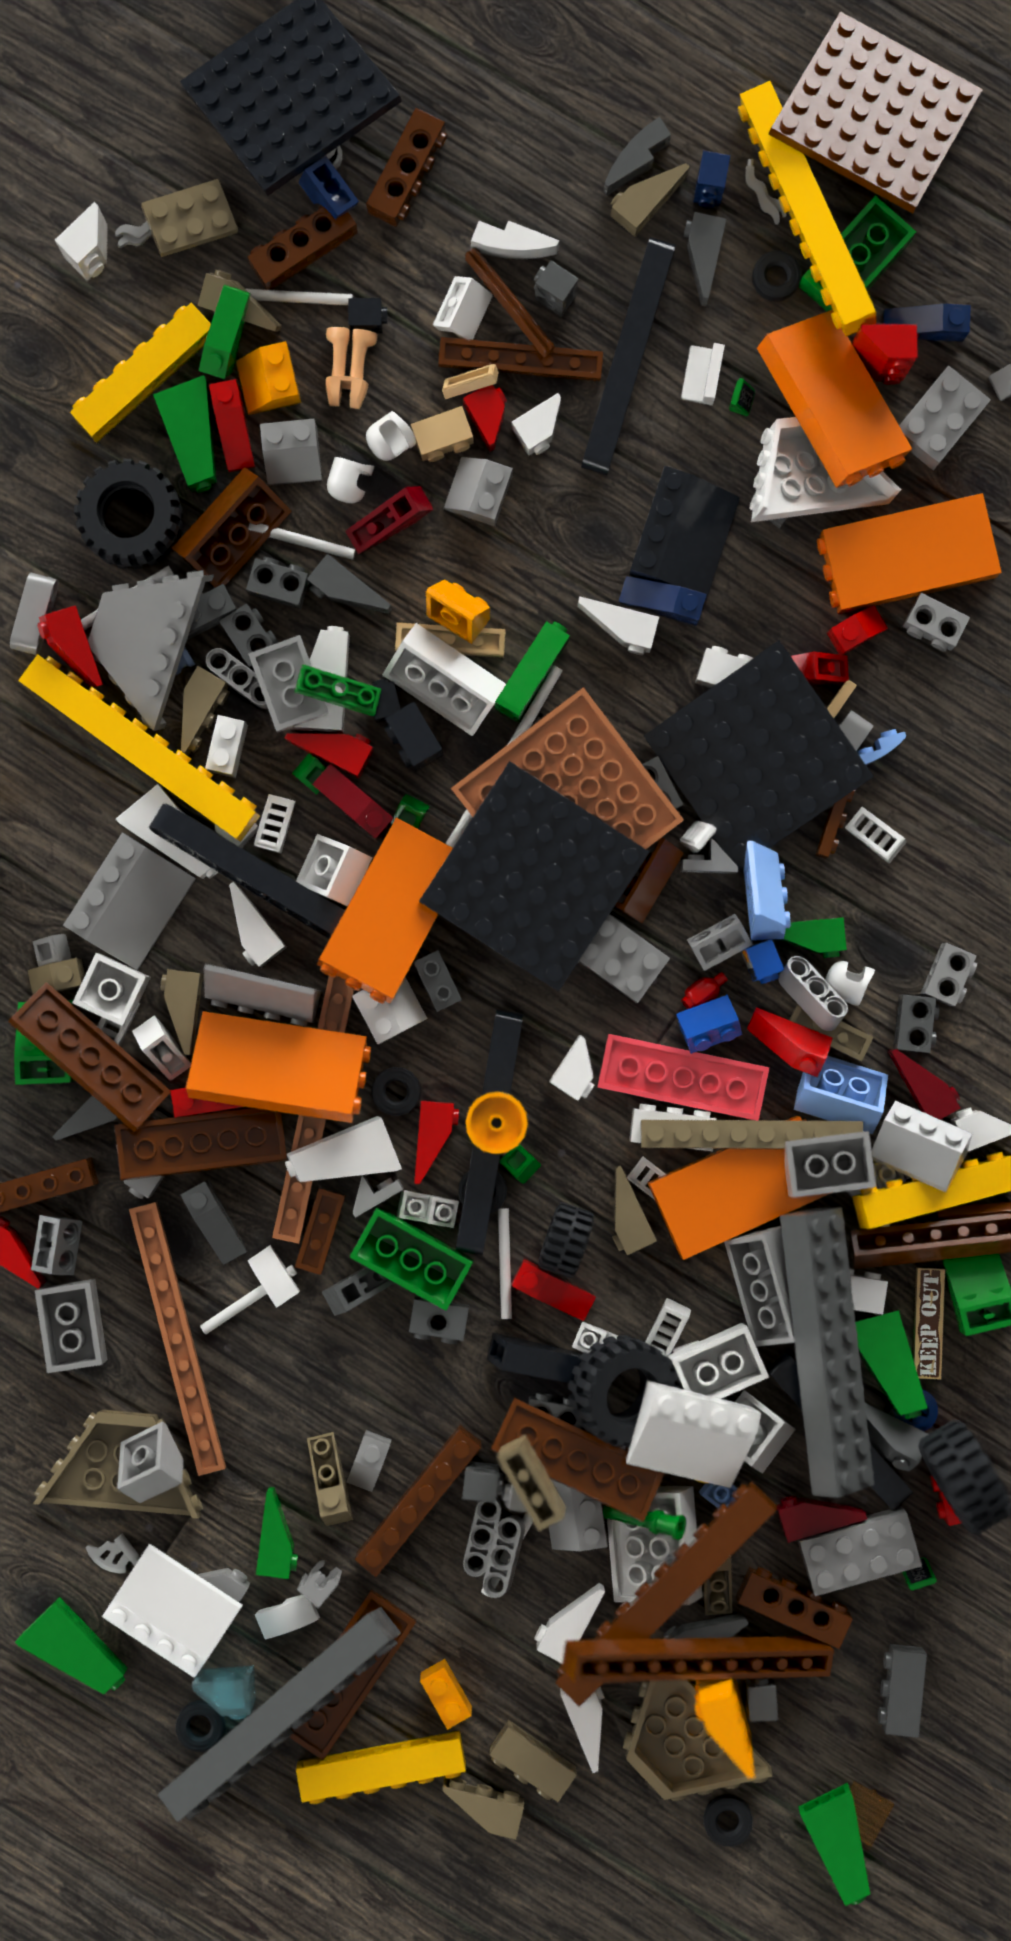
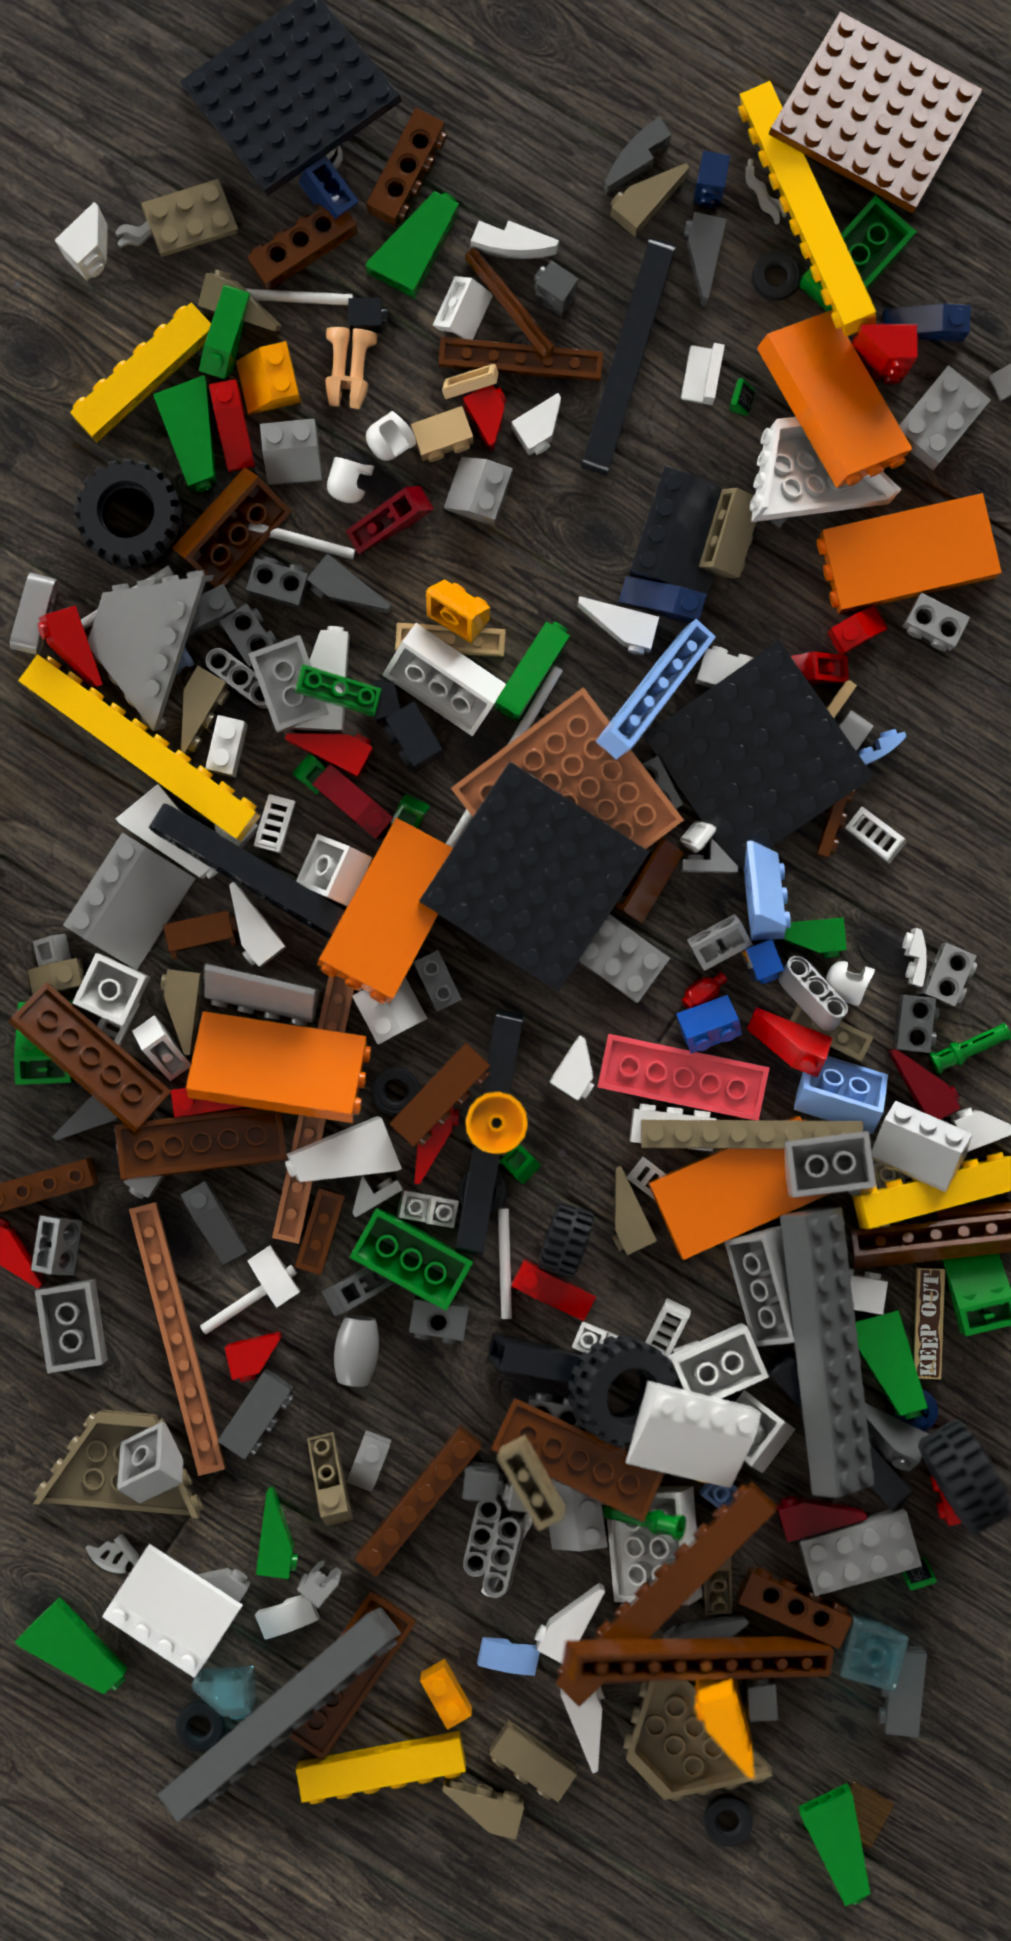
(200, 932): none -> reddish brown brick
(249, 1356): none -> red slope
(256, 1414): none -> dark grey brick
(356, 1350): none -> light grey piece
(414, 247): none -> green slope
(440, 1094): none -> reddish brown brick
(508, 1657): none -> light blue slope
(655, 689): none -> light blue brick
(729, 534): none -> dark tan brick
(873, 1653): none -> clear light blue slope
(915, 948): none -> white slope
(957, 1053): none -> green pin

